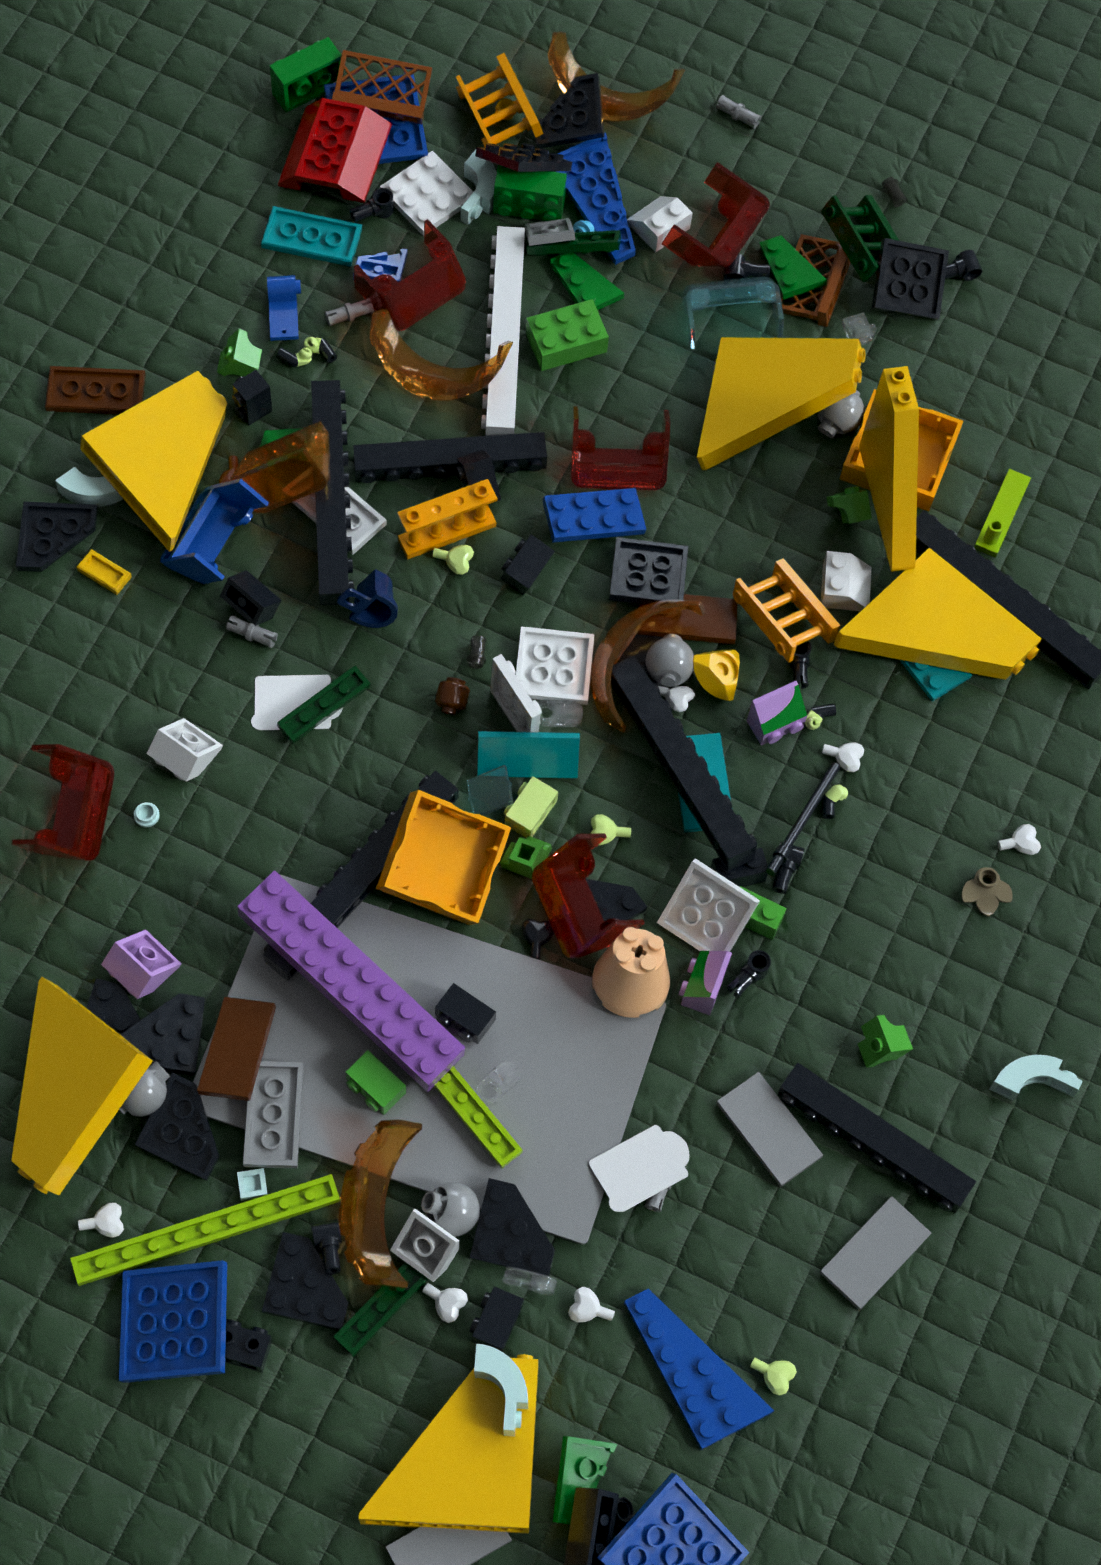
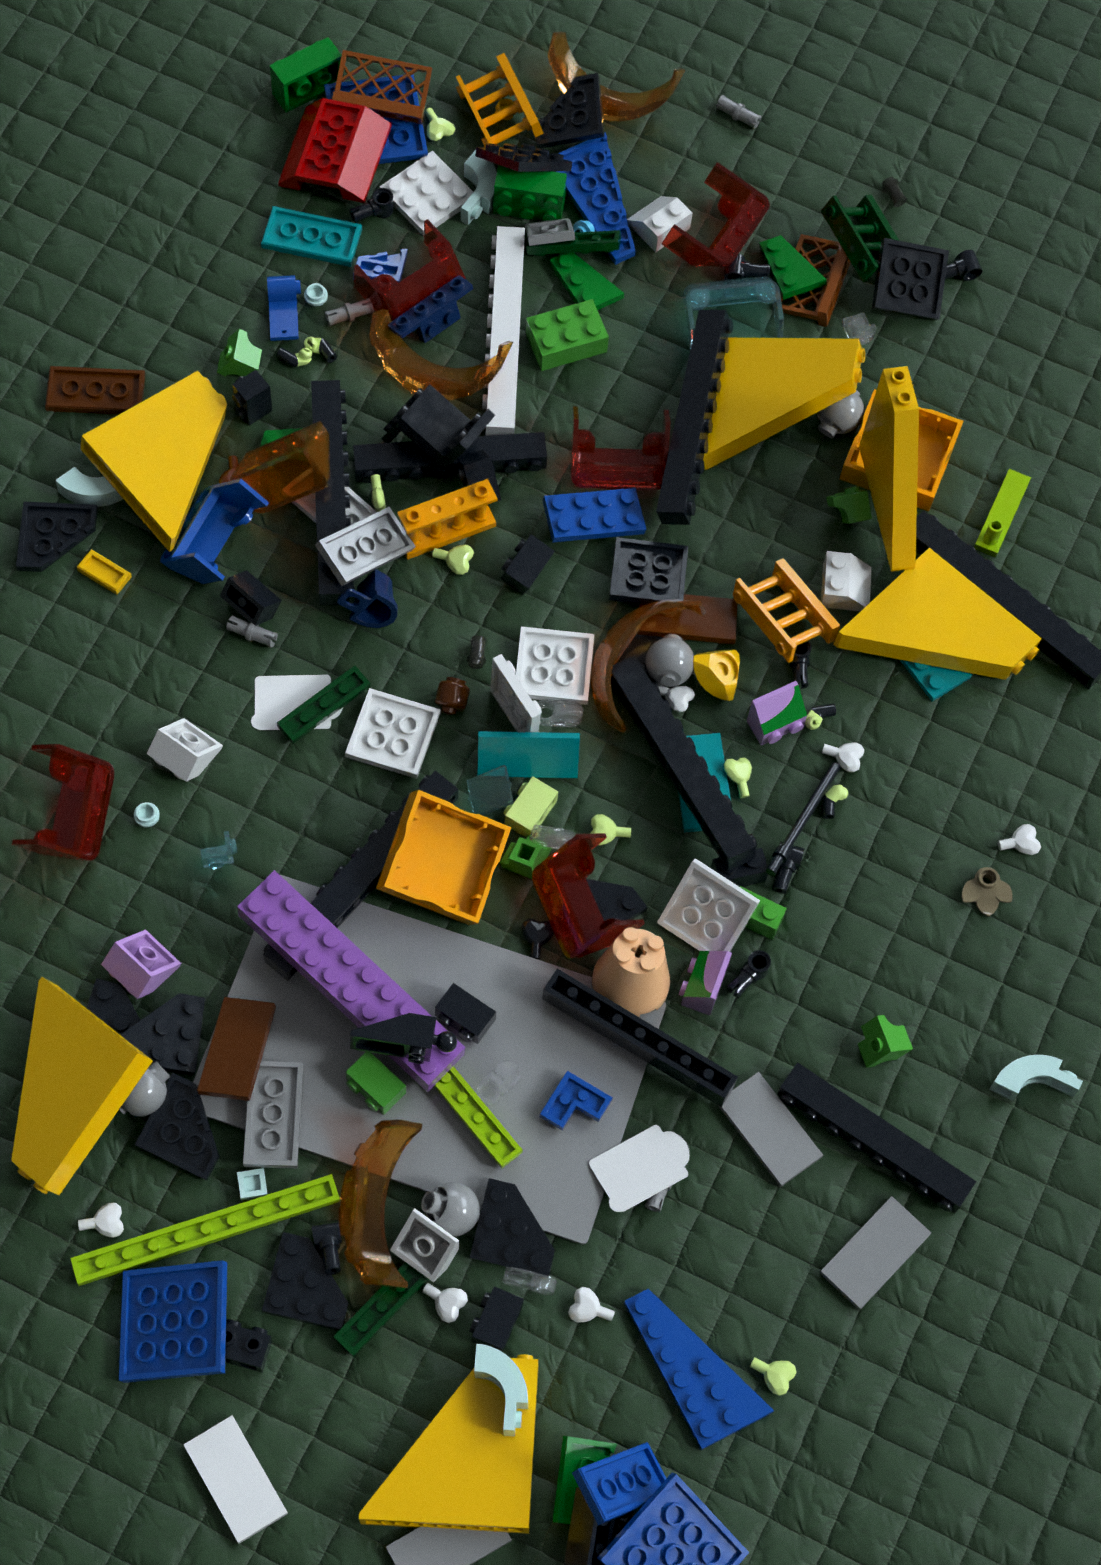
(219, 856): none -> clear light blue bracket
(235, 1479): none -> white tile
(315, 295): none -> light aqua plate
(365, 546): none -> light grey plate
(377, 493): none -> yellowish green rock
(392, 733): none -> white plate
(403, 1036): none -> black slope
(434, 312): none -> dark blue bracket
(436, 426): none -> black bracket
(438, 126): none -> yellowish green rock
(550, 836): none -> clear piece
(574, 1094): none -> blue plate
(620, 1482): none -> blue tile
(639, 1037): none -> black brick
(694, 417): none -> black brick
(739, 772): none -> yellowish green rock

